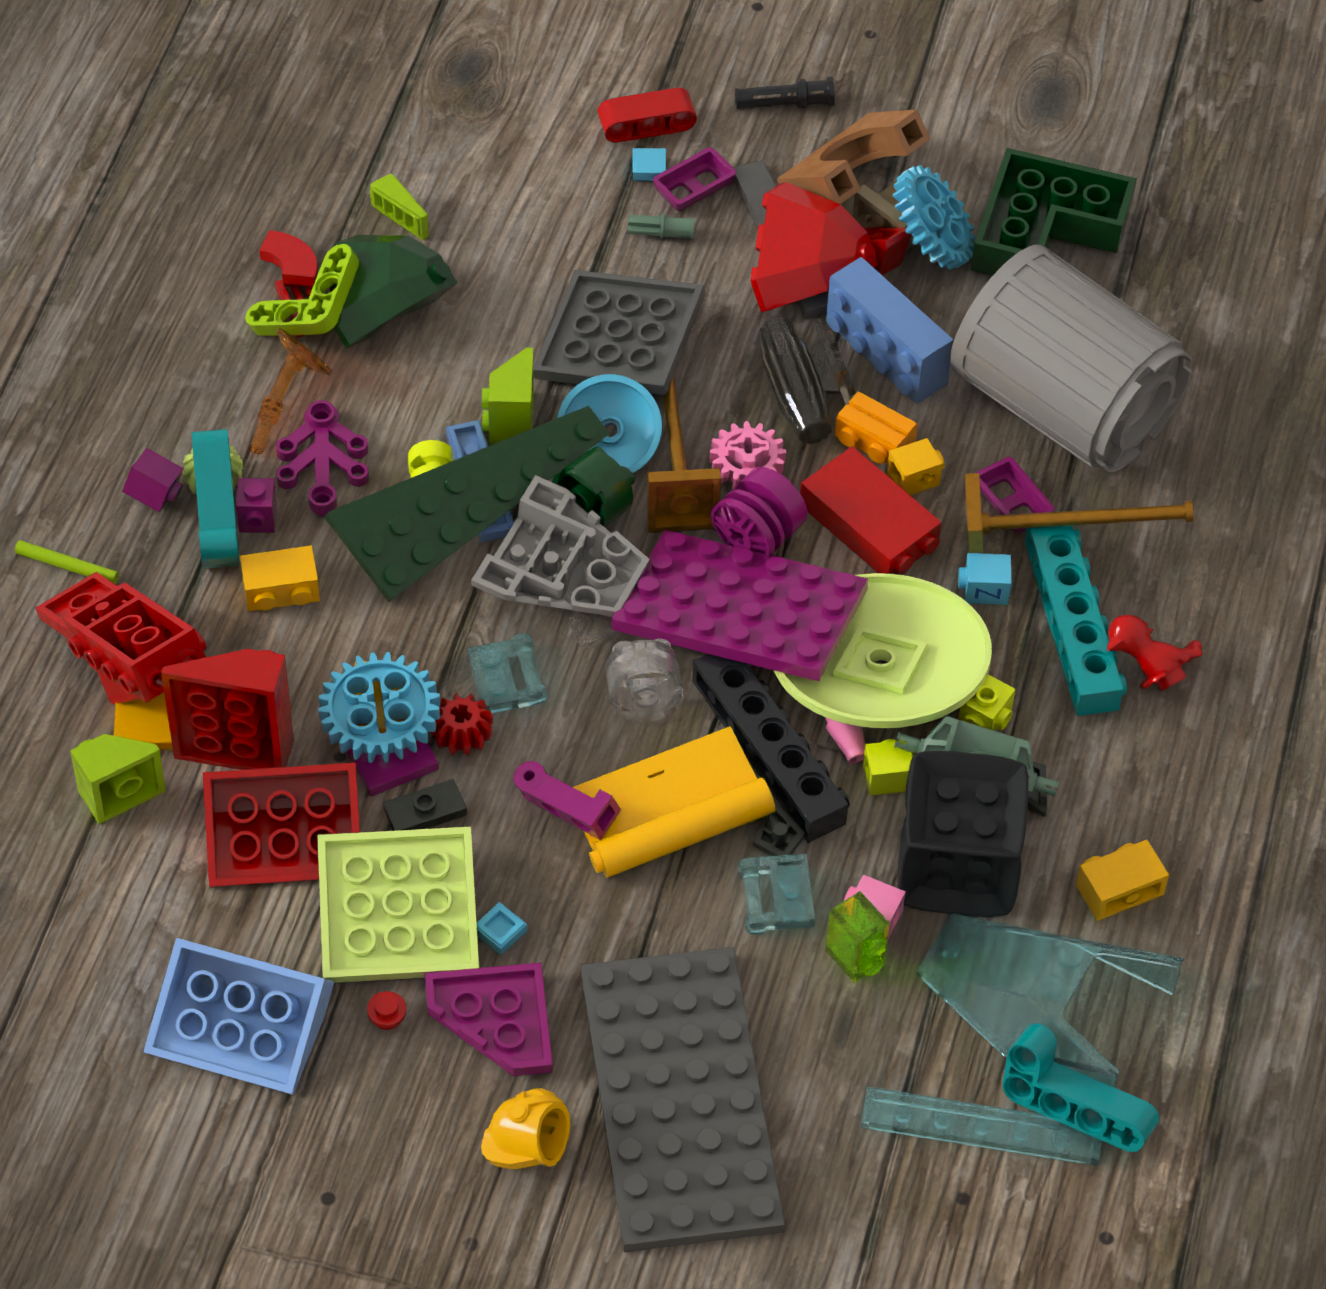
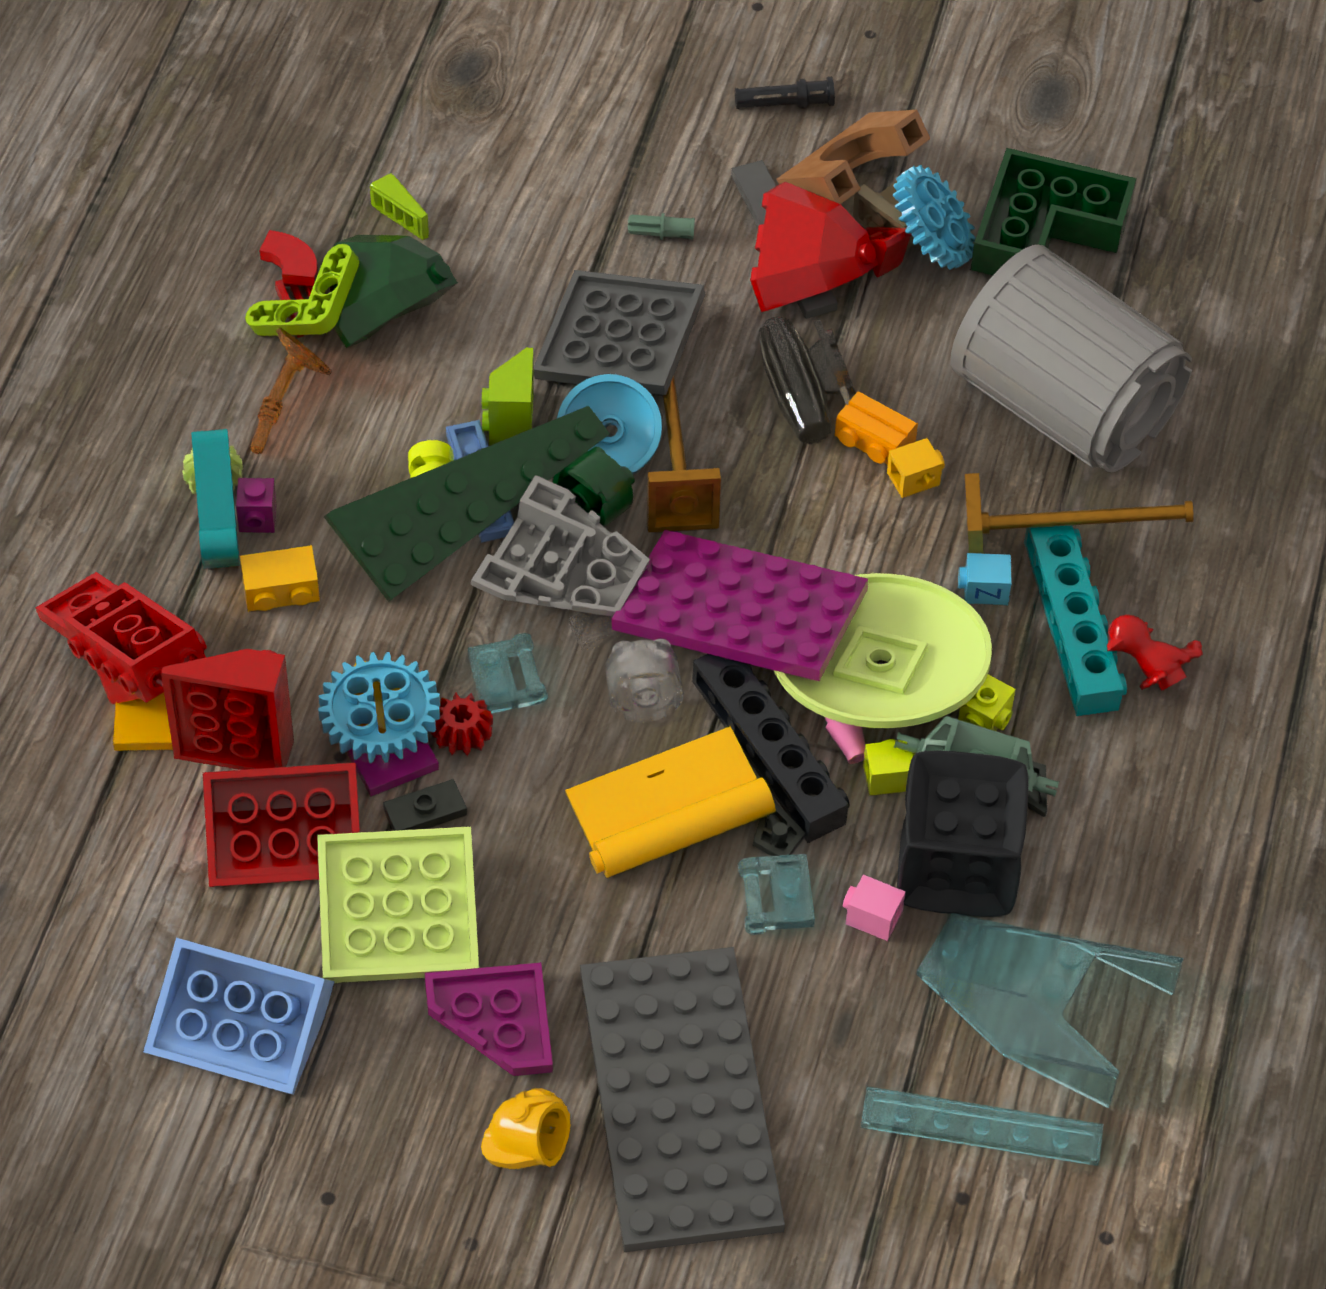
(64, 561): lime bar -> none
(117, 774): lime slope -> none
(154, 480): magenta brick -> none
(321, 420): magenta plant -> none
(386, 1010): red plate -> none
(500, 928): medium azure tile -> none
(565, 802): magenta leg -> none
(647, 115): red beam -> none
(648, 163): medium azure tile -> none
(685, 173): magenta piece -> none
(744, 450): bright pink gear -> none
(760, 512): magenta wheel -> none
(857, 937): clear neon green brick -> none
(870, 513): red brick -> none
(889, 330): medium blue brick -> none
(1025, 490): magenta piece -> none
(1071, 1097): teal beam -> none
(1121, 879): yellow brick -> none

